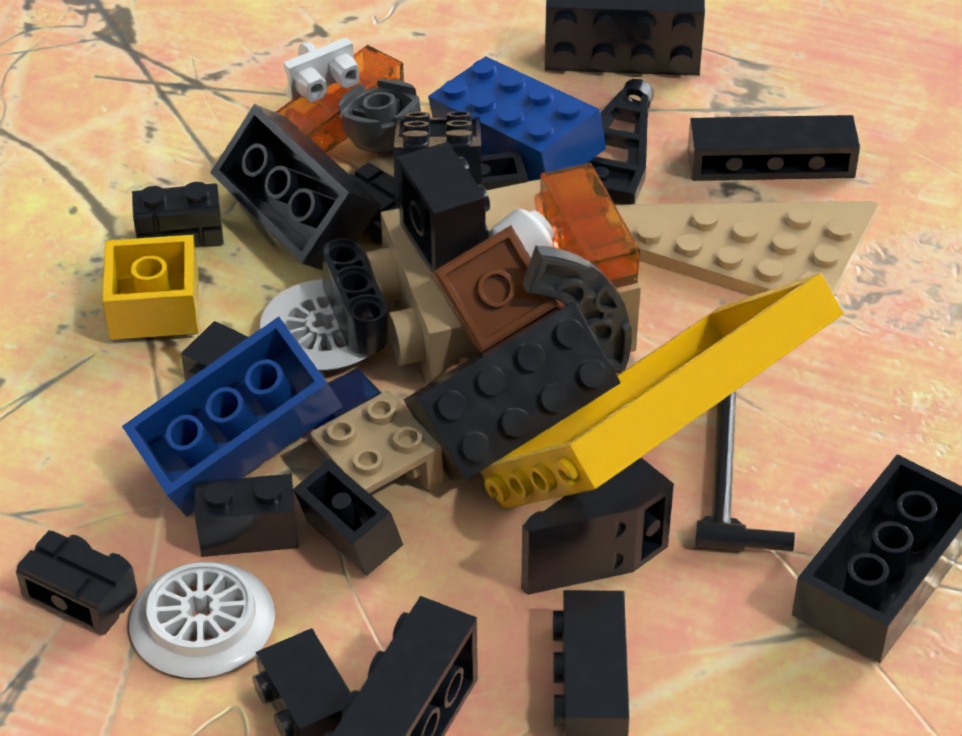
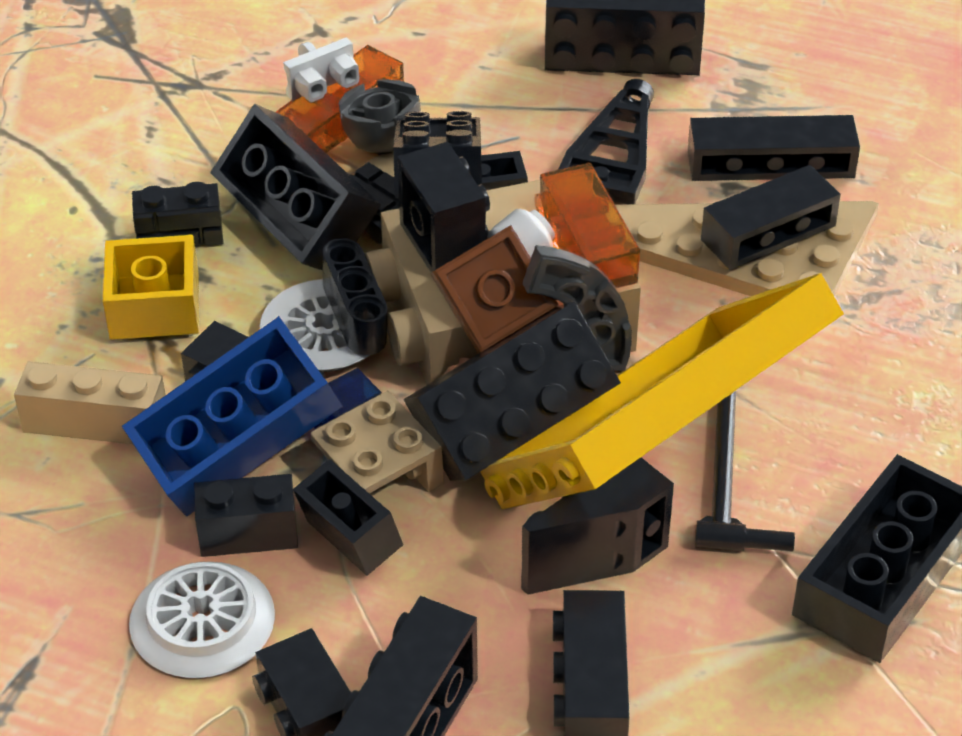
(77, 580): black brick -> none
(83, 400): none -> tan brick
(523, 116): blue brick -> none
(770, 217): none -> black brick

